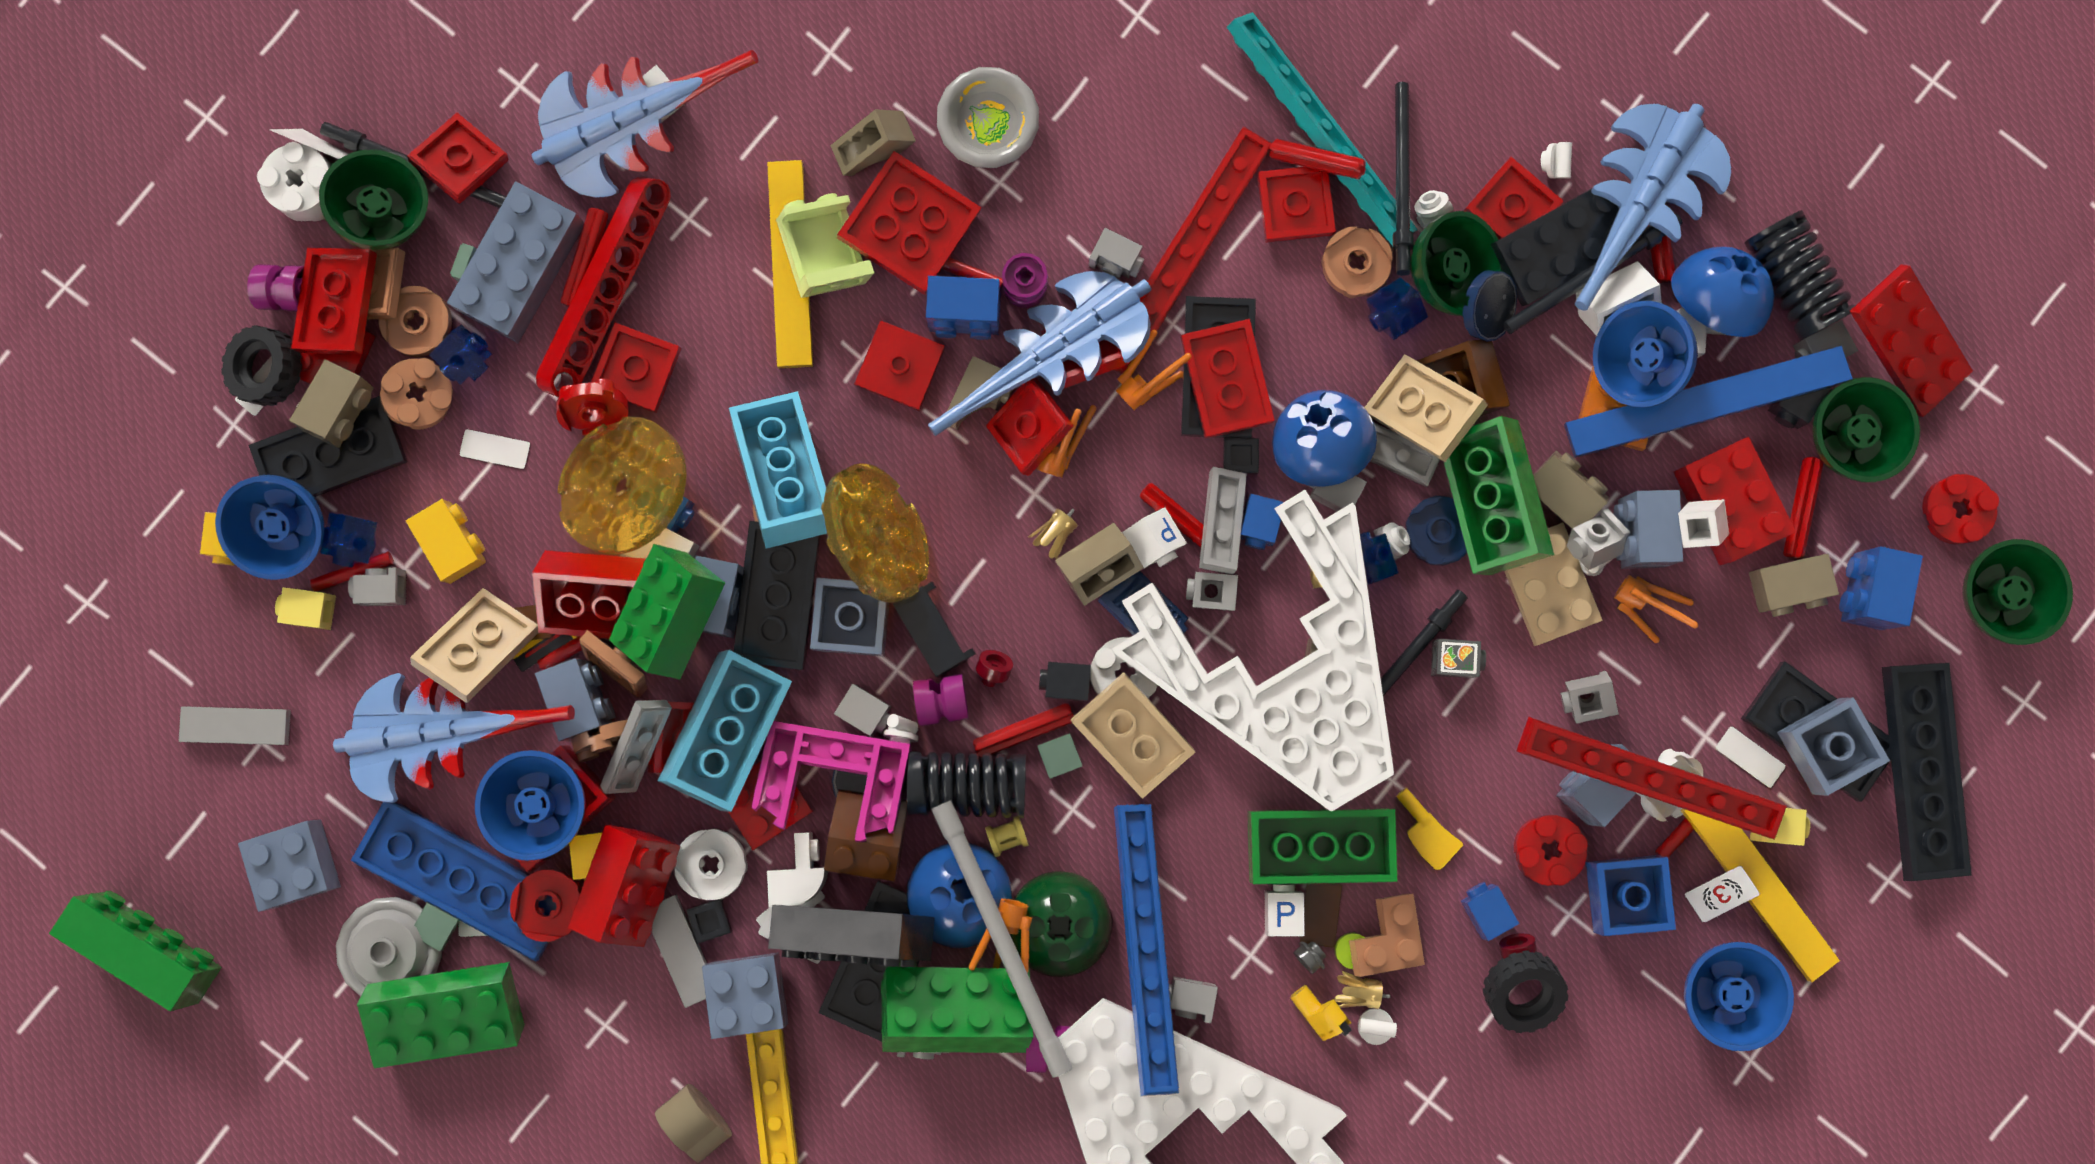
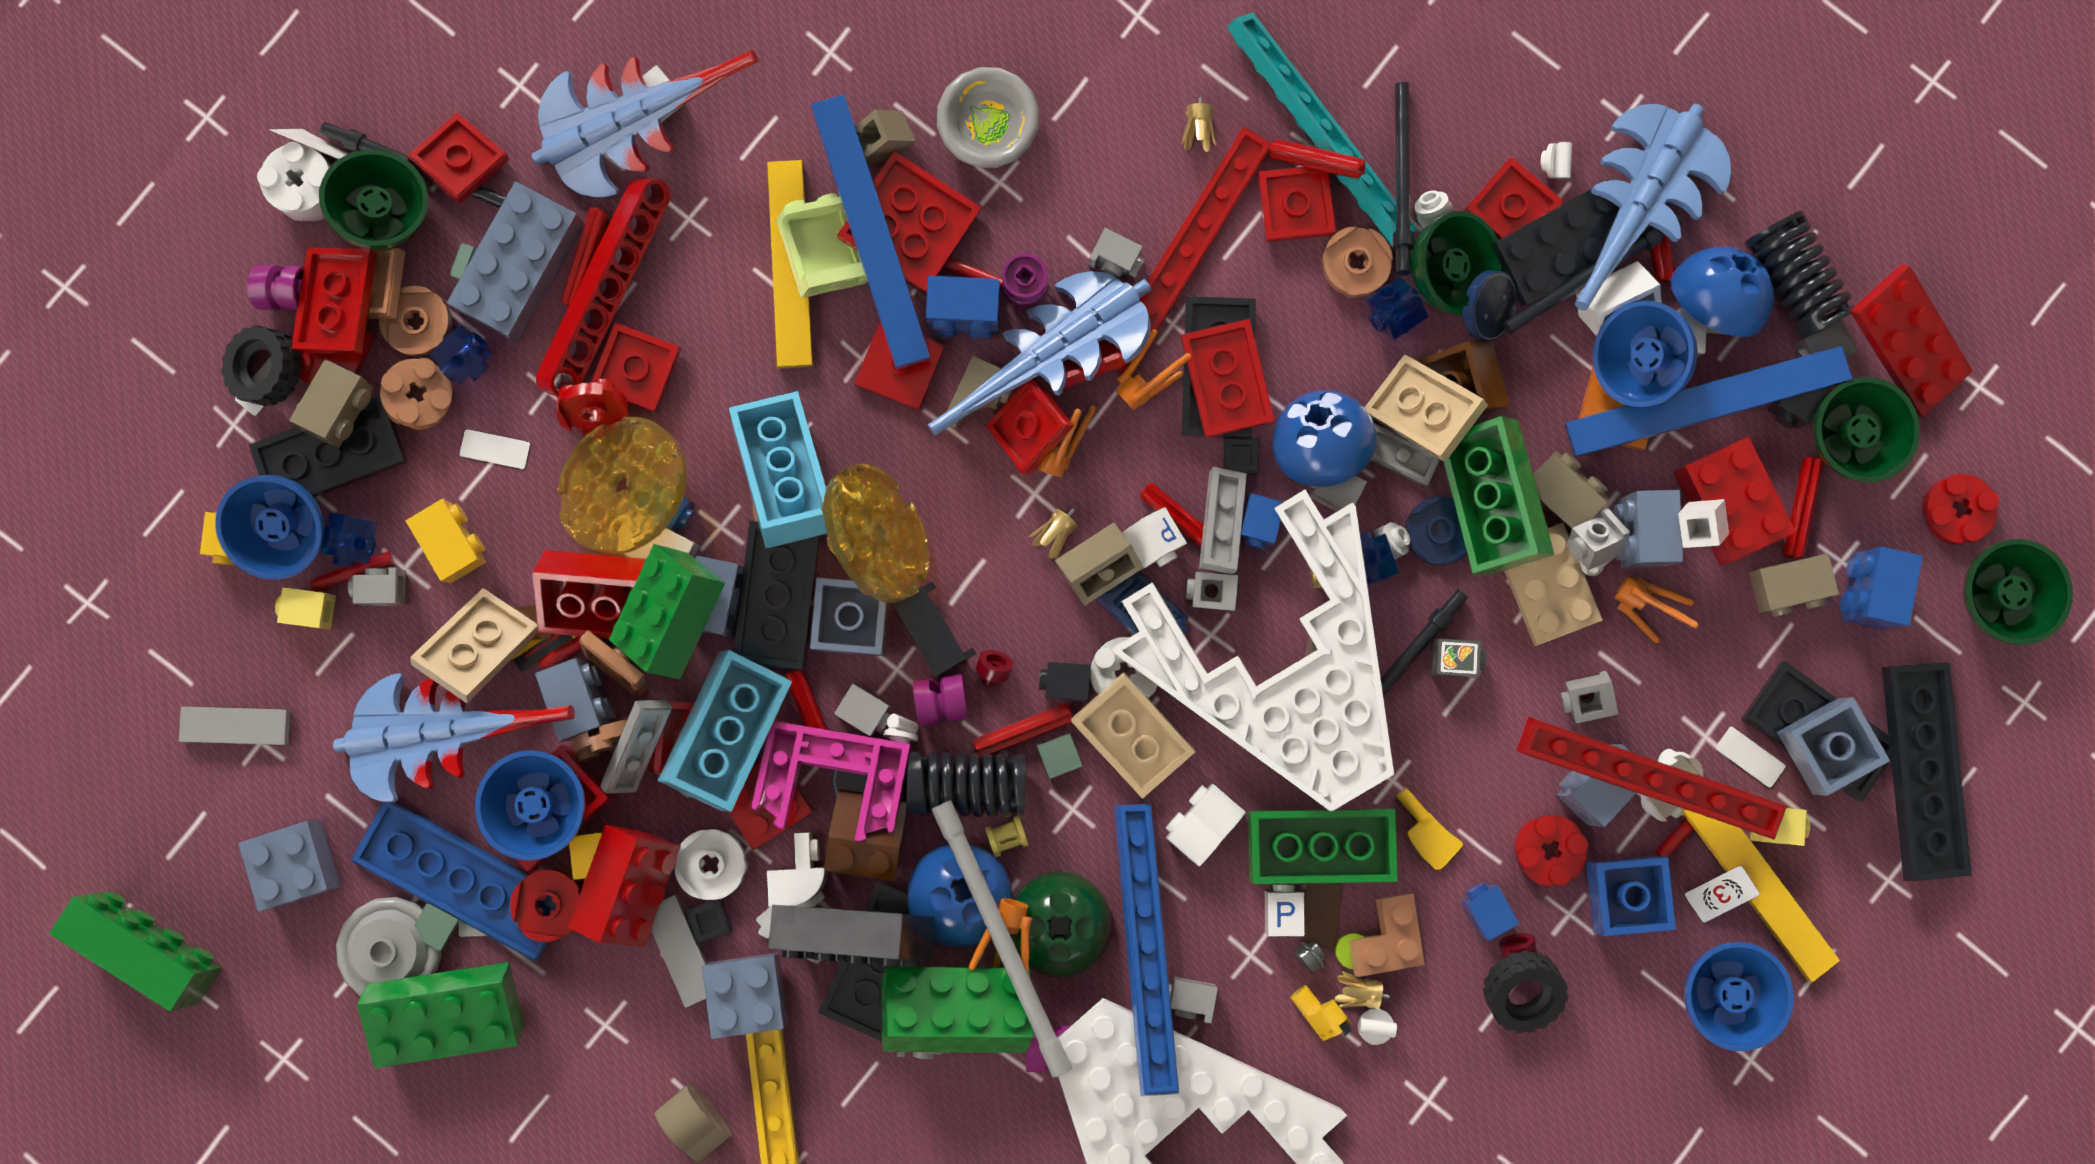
(805, 700): none -> red axle
(870, 231): none -> blue tile
(1200, 119): none -> pearl gold piece
(1204, 824): none -> white brick

